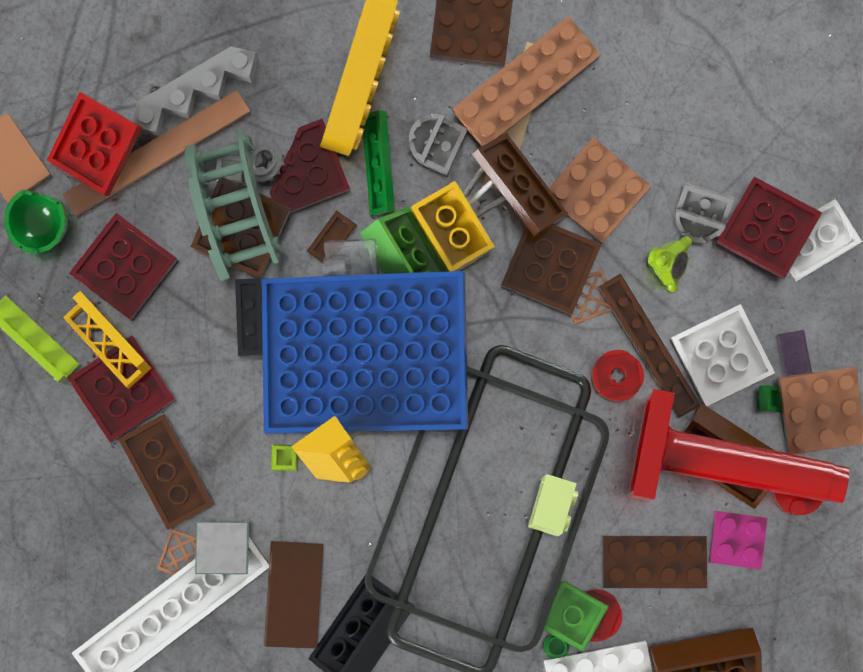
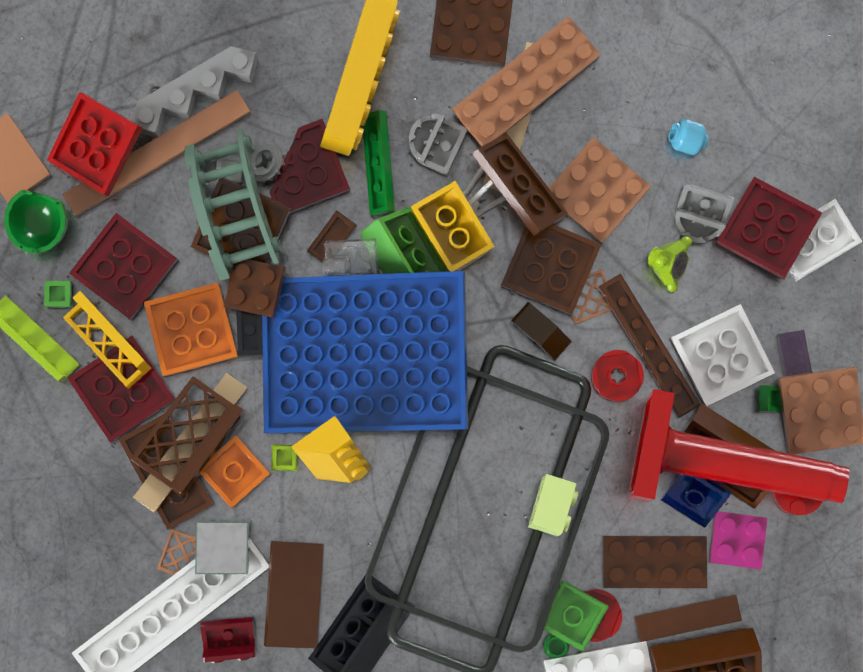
(58, 294): none -> bright green plate
(153, 491): none -> tan tile
(191, 329): none -> orange plate
(205, 450): none -> reddish brown fence
(228, 639): none -> dark red bracket
(234, 471): none -> orange plate
(255, 287): none -> reddish brown plate
(541, 330): none -> dark brown slope
(688, 136): none -> medium azure head
(688, 618): none -> reddish brown tile
(695, 497): none -> clear blue slope

